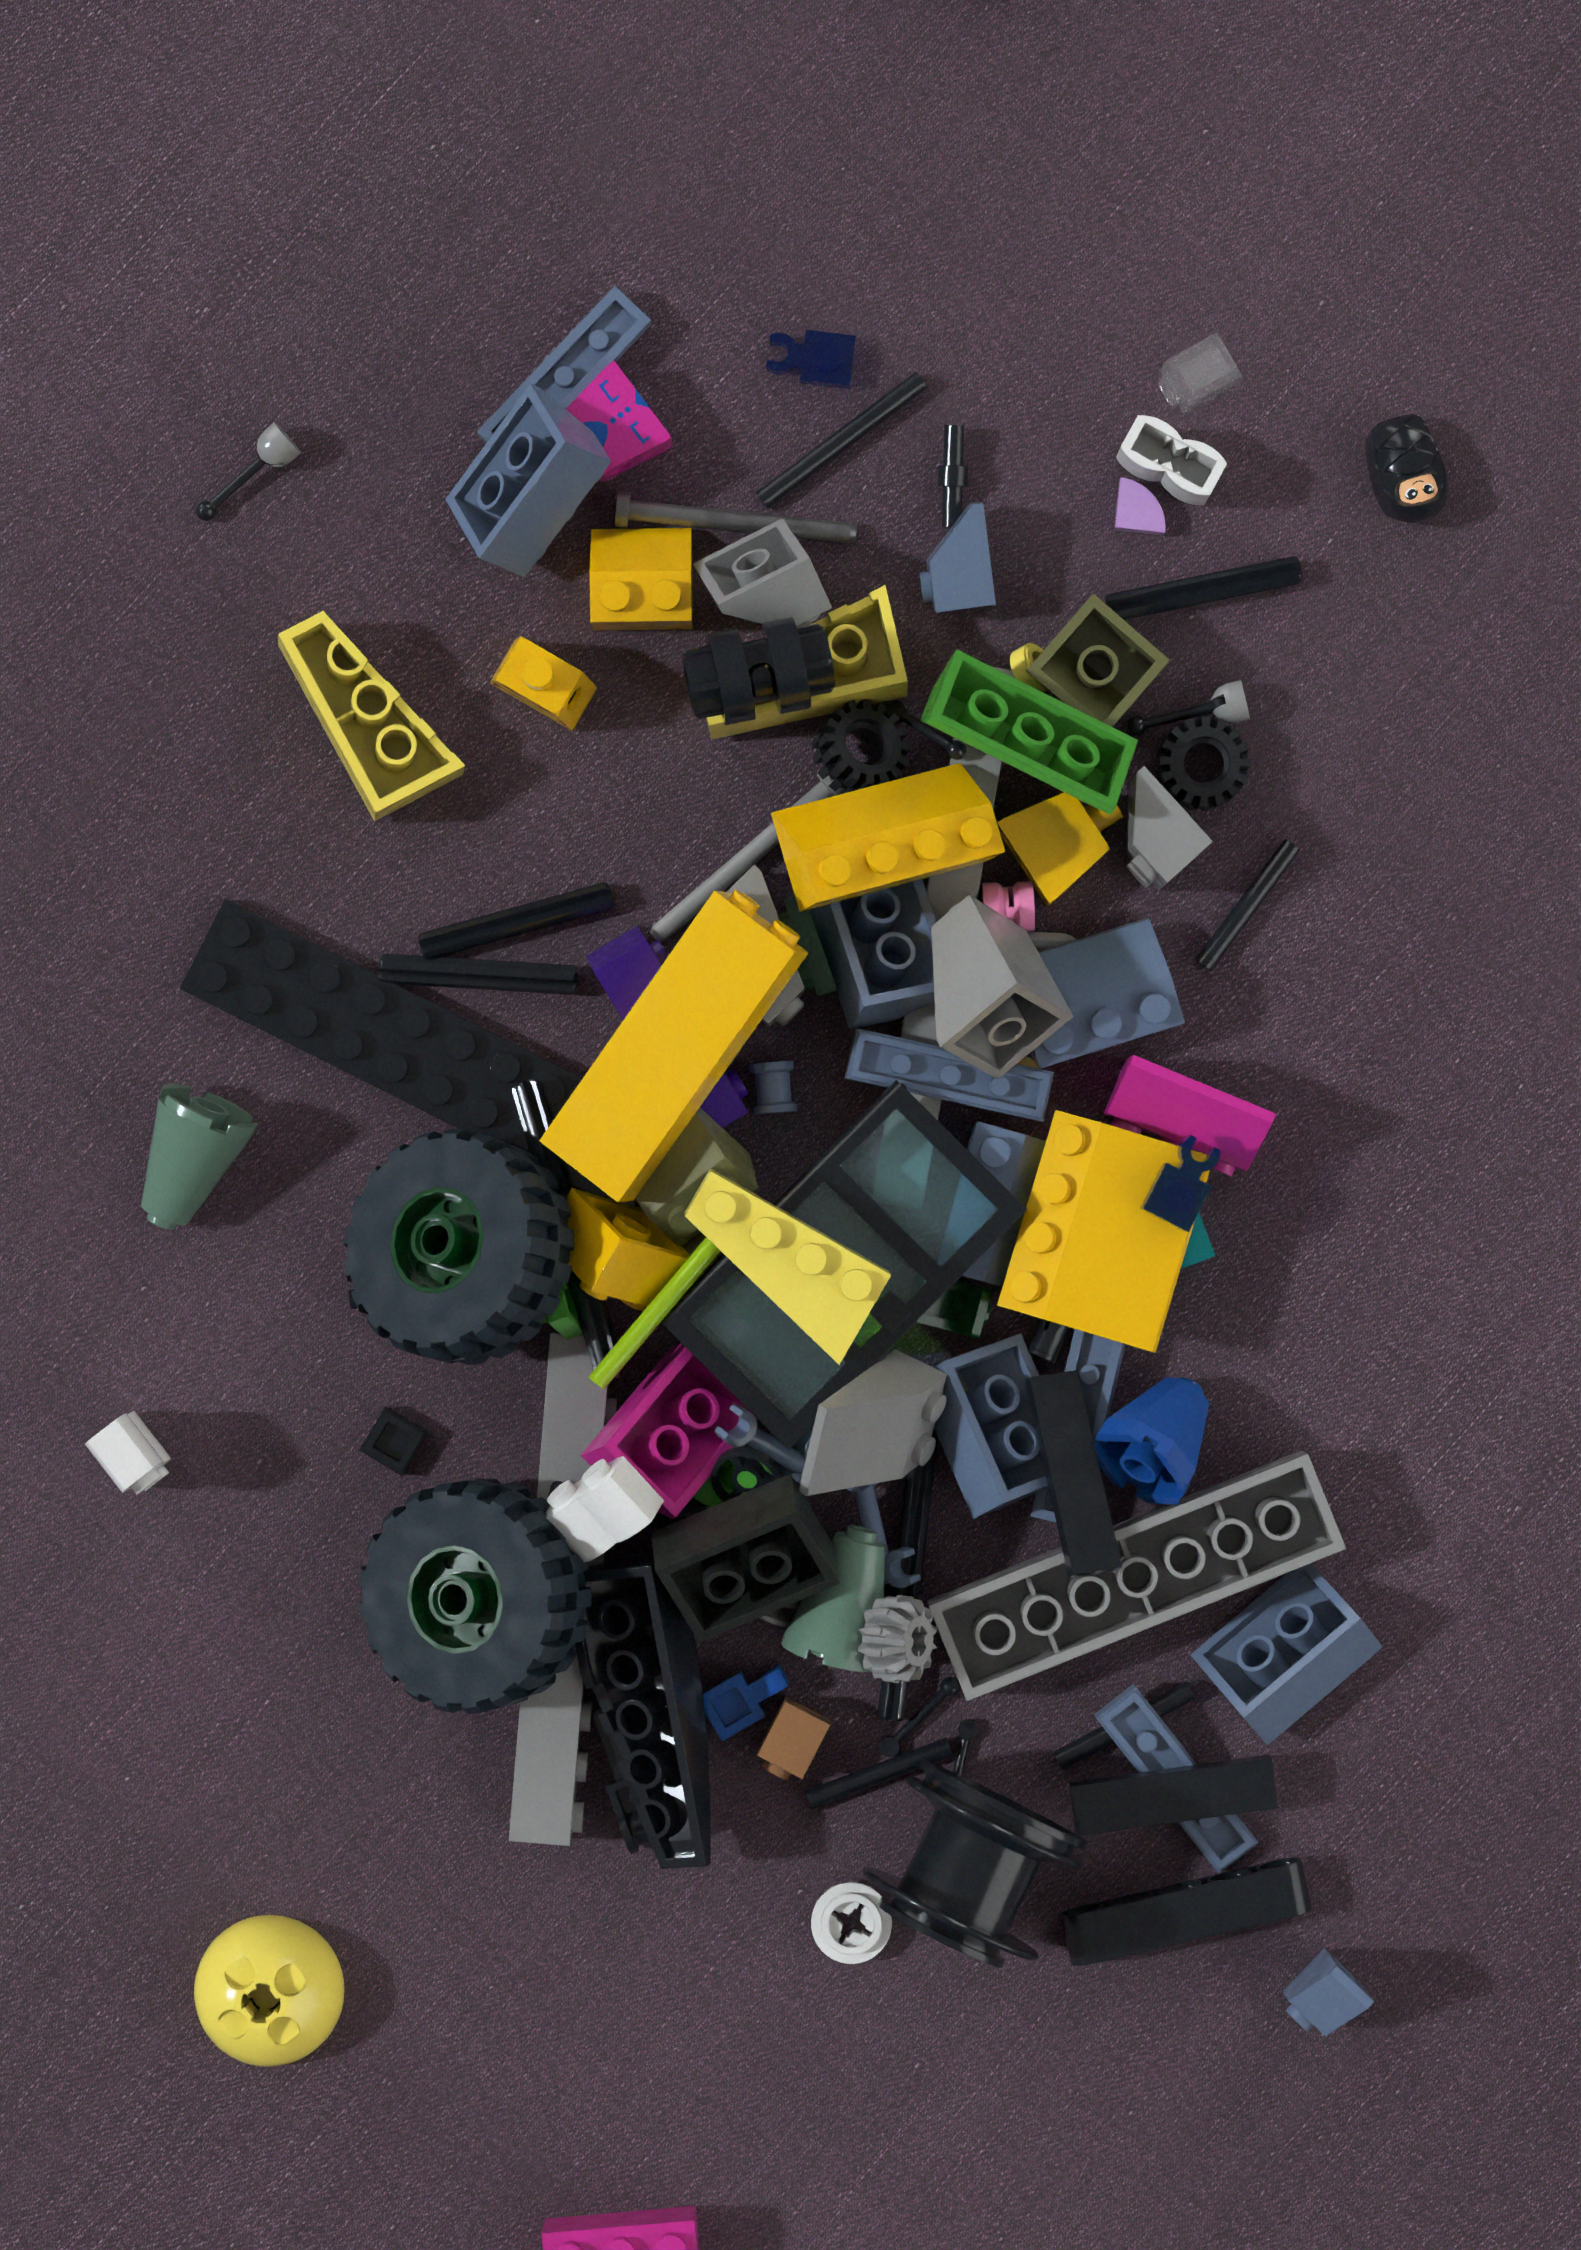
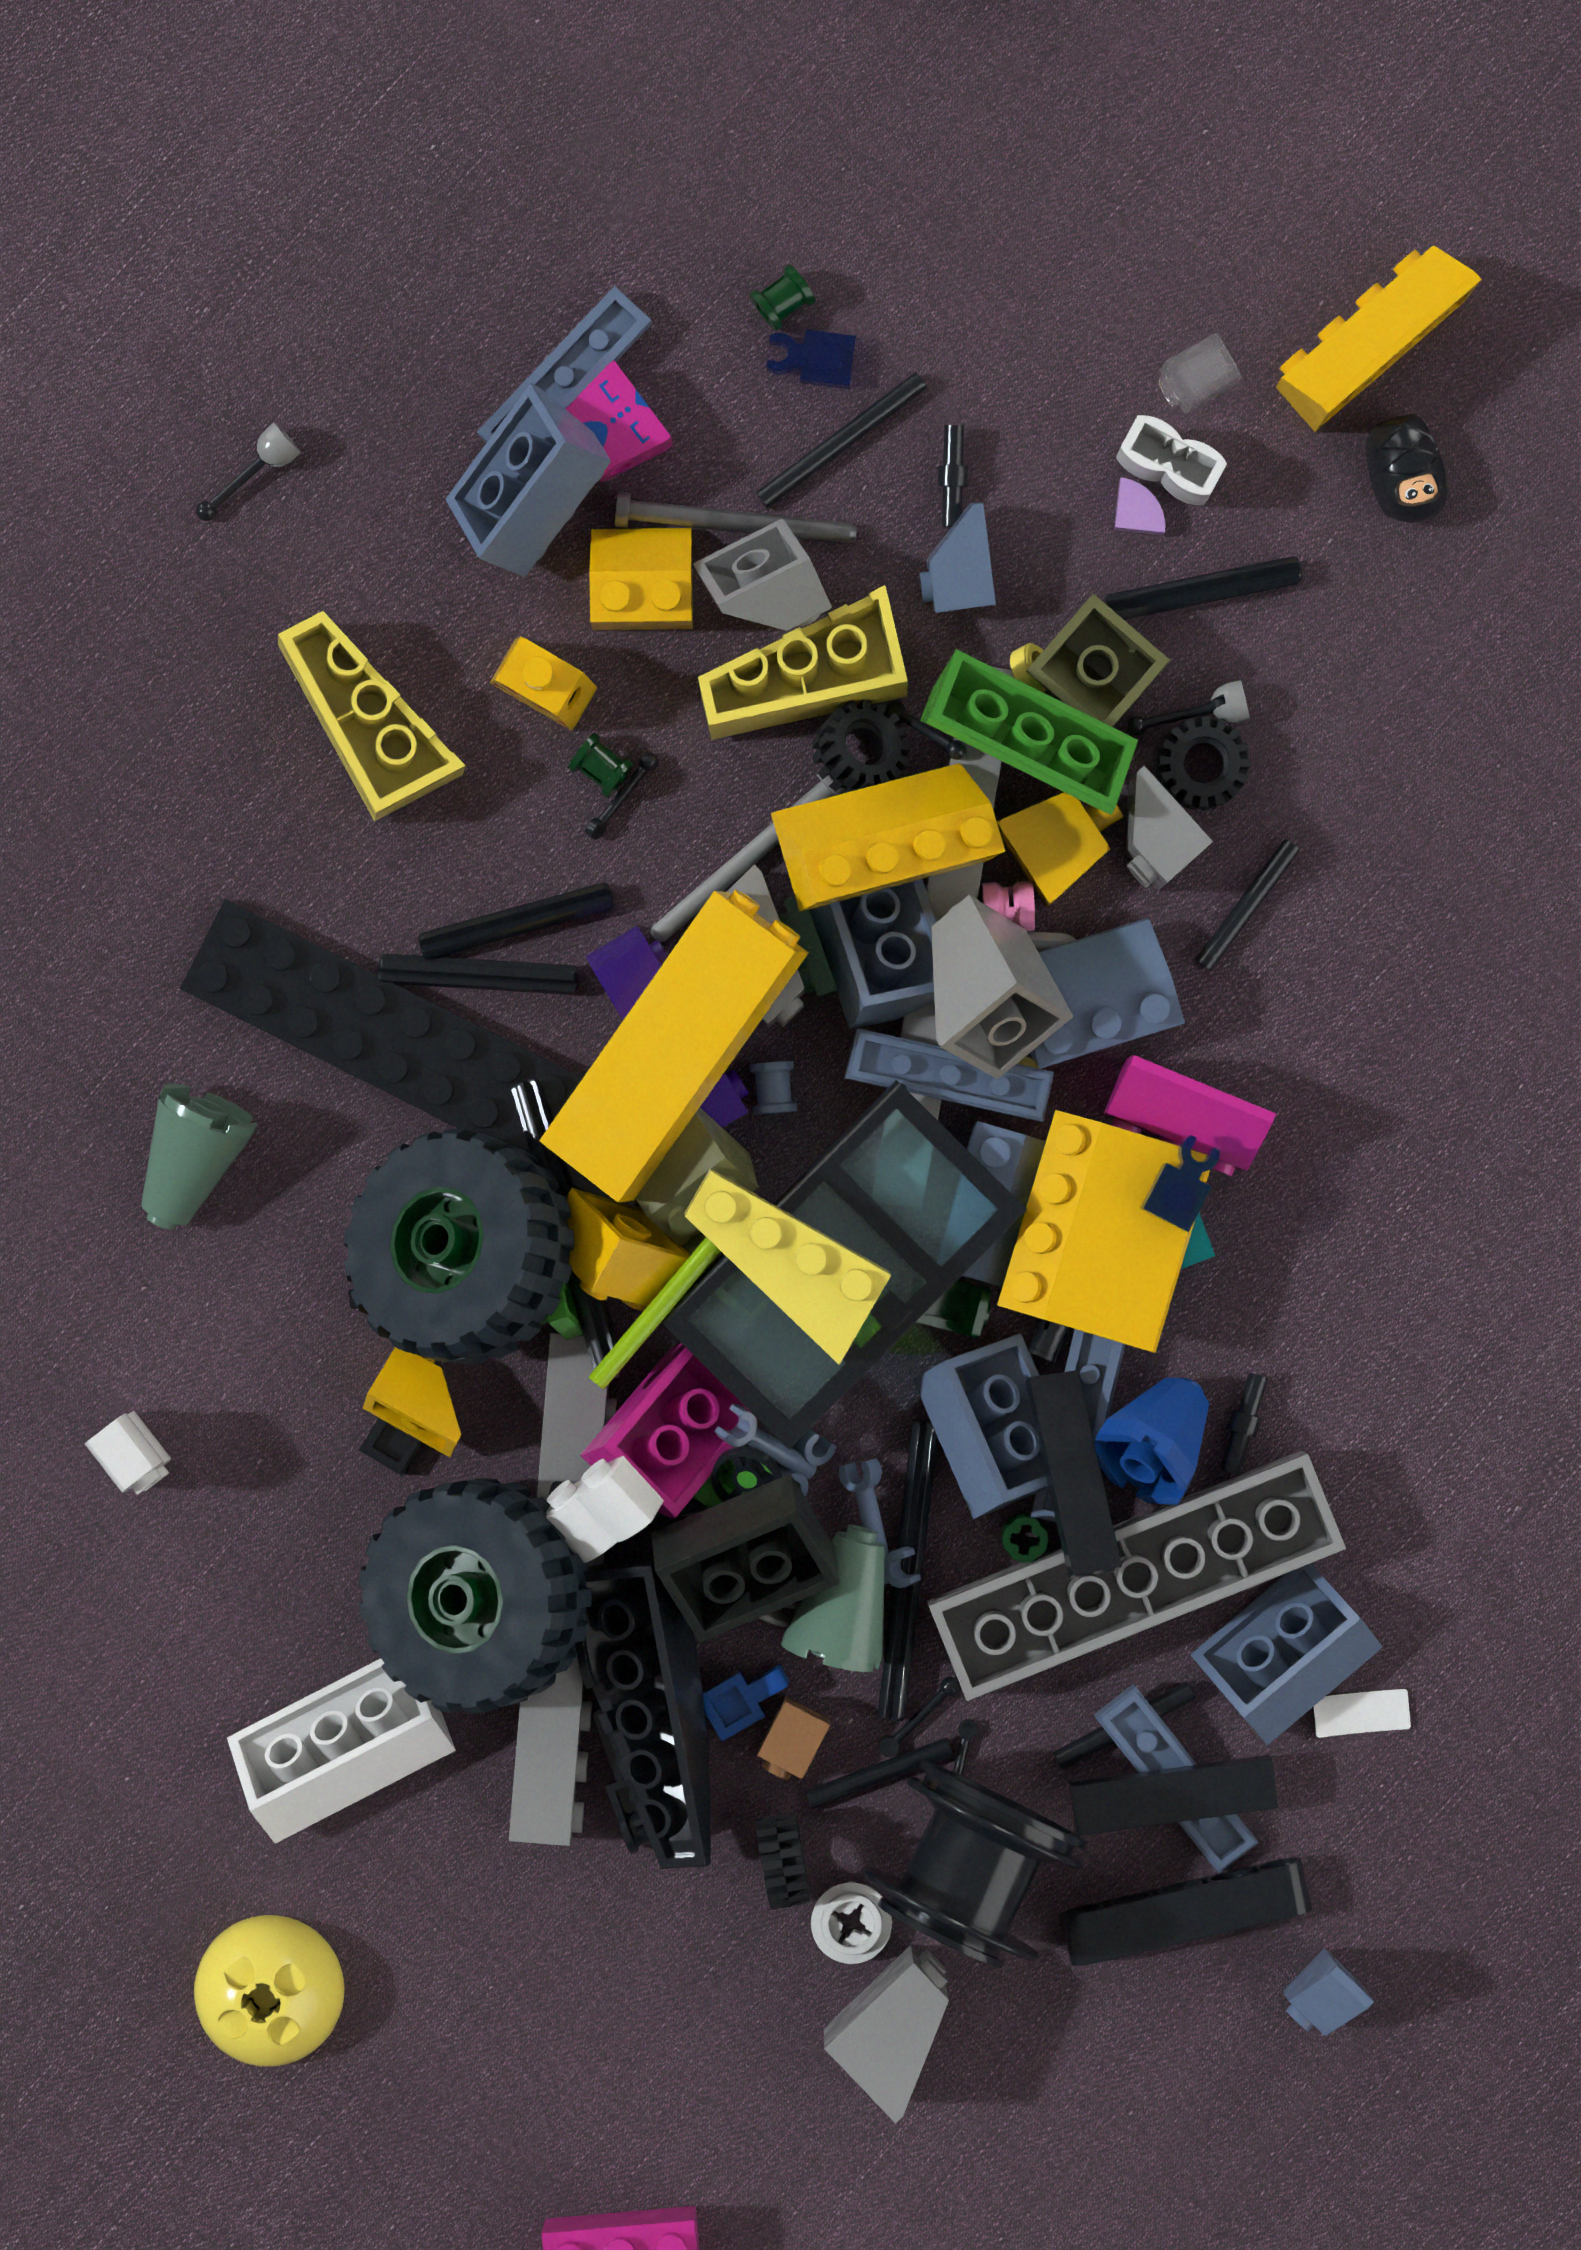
(335, 1749): none -> white slope
(415, 1400): none -> yellow slope
(597, 826): none -> black hinge
(600, 765): none -> dark green bush
(782, 297): none -> dark green bush
(782, 1860): none -> black tyre
(796, 662): black piece -> none
(875, 1426): light grey slope -> none
(890, 2029): none -> light grey slope
(897, 1639): light grey gear -> none
(1034, 1549): none -> dark green bush
(1244, 1423): none -> black bar
(1362, 1712): none -> white sticker
(1376, 336): none -> yellow slope

